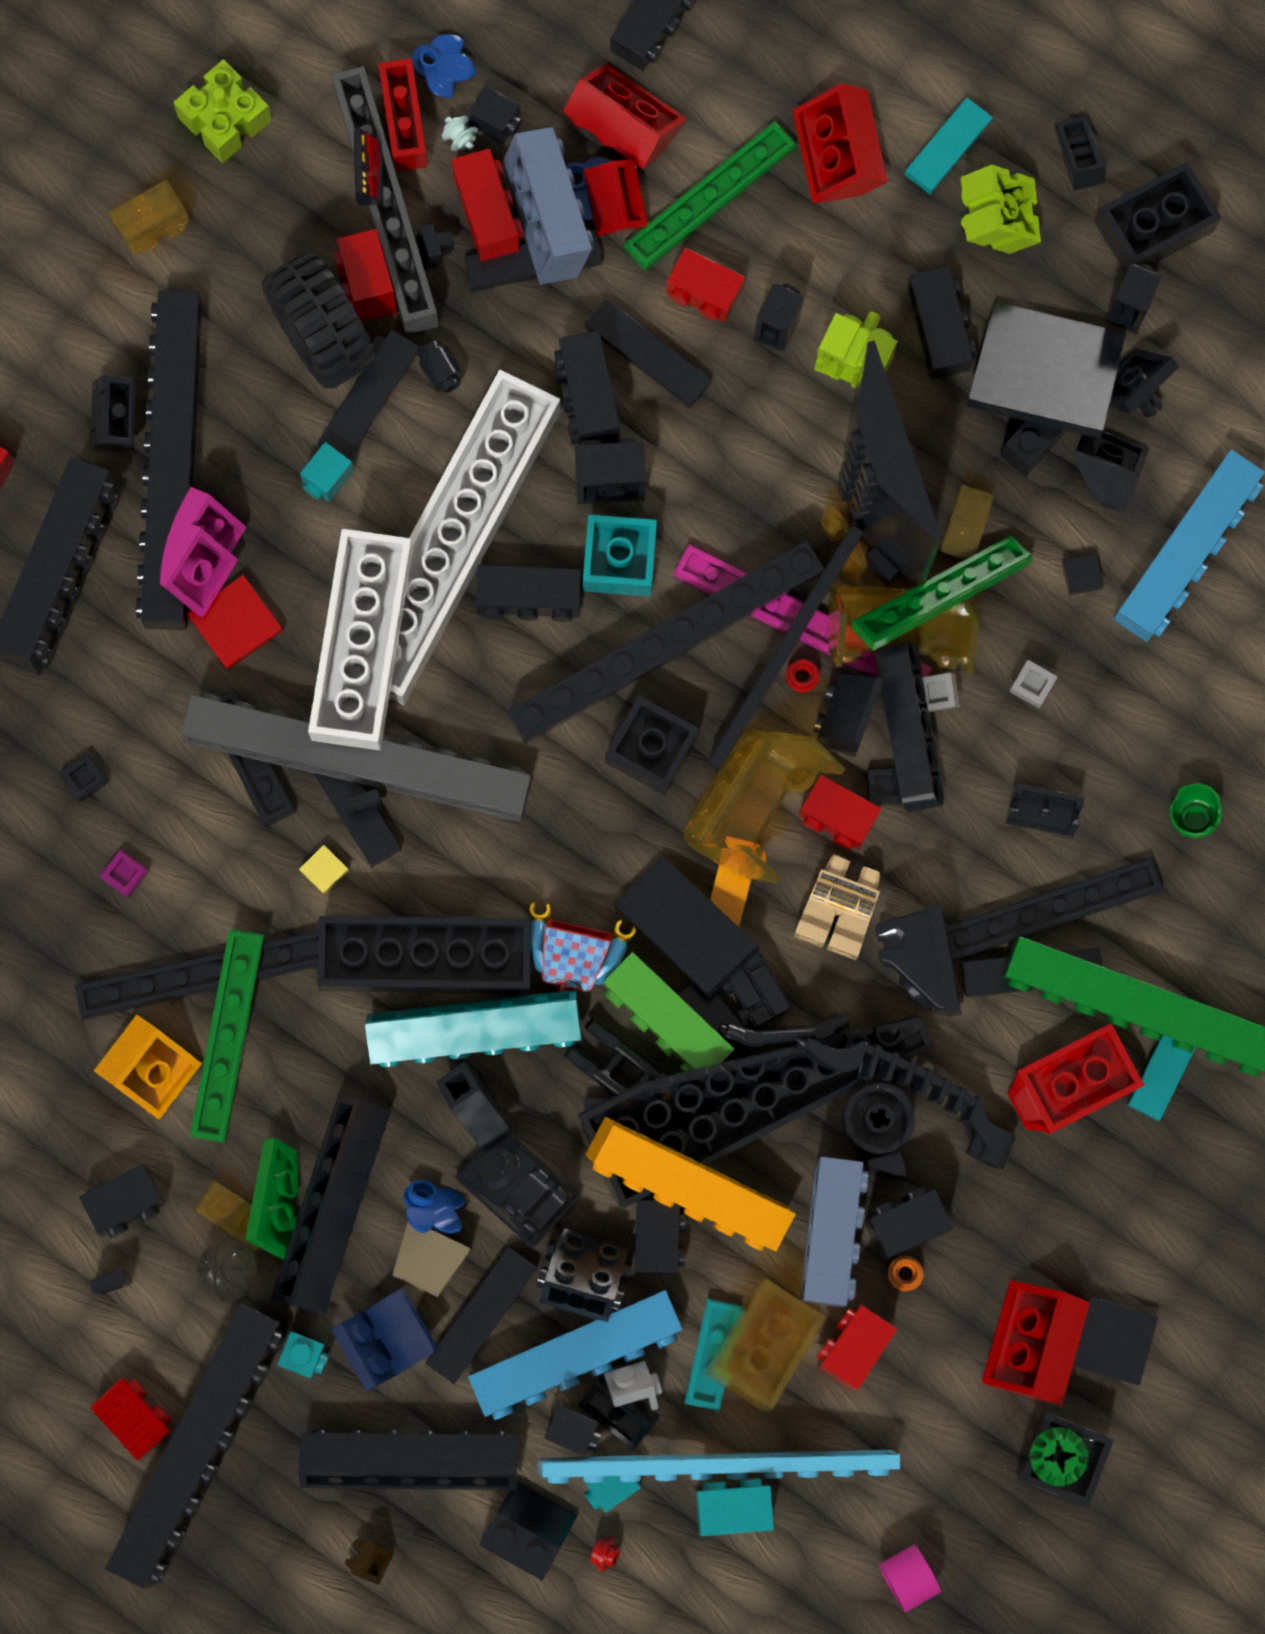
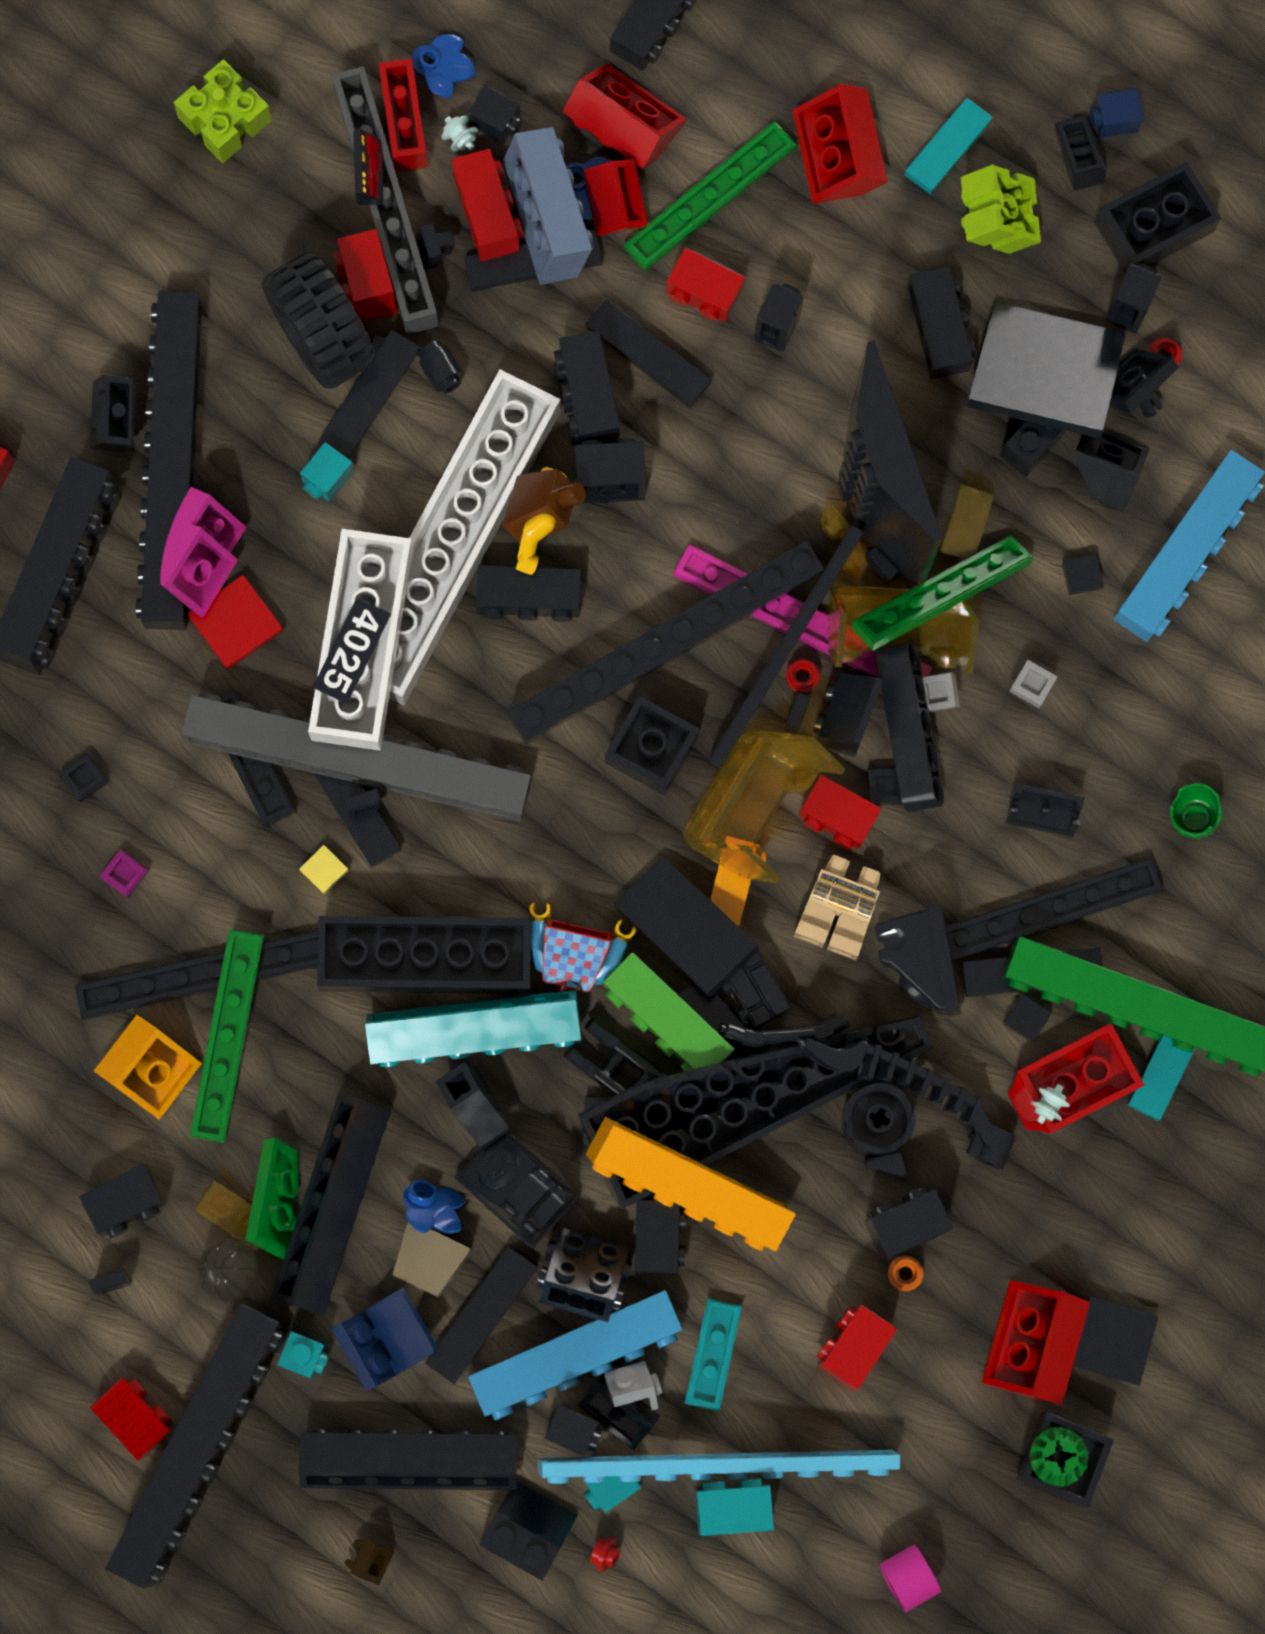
(149, 218): clear yellow brick -> none
(352, 650): none -> black sticker
(537, 508): none -> reddish brown torso
(619, 555): teal brick -> none
(765, 1345): clear yellow brick -> none
(797, 713): none -> black tile
(831, 1233): sand blue brick -> none
(845, 346): lime brick -> none
(1027, 1018): none -> black tile
(1050, 1104): none -> light aqua wheel
(1117, 113): none -> dark blue brick
(1169, 346): none -> red plate

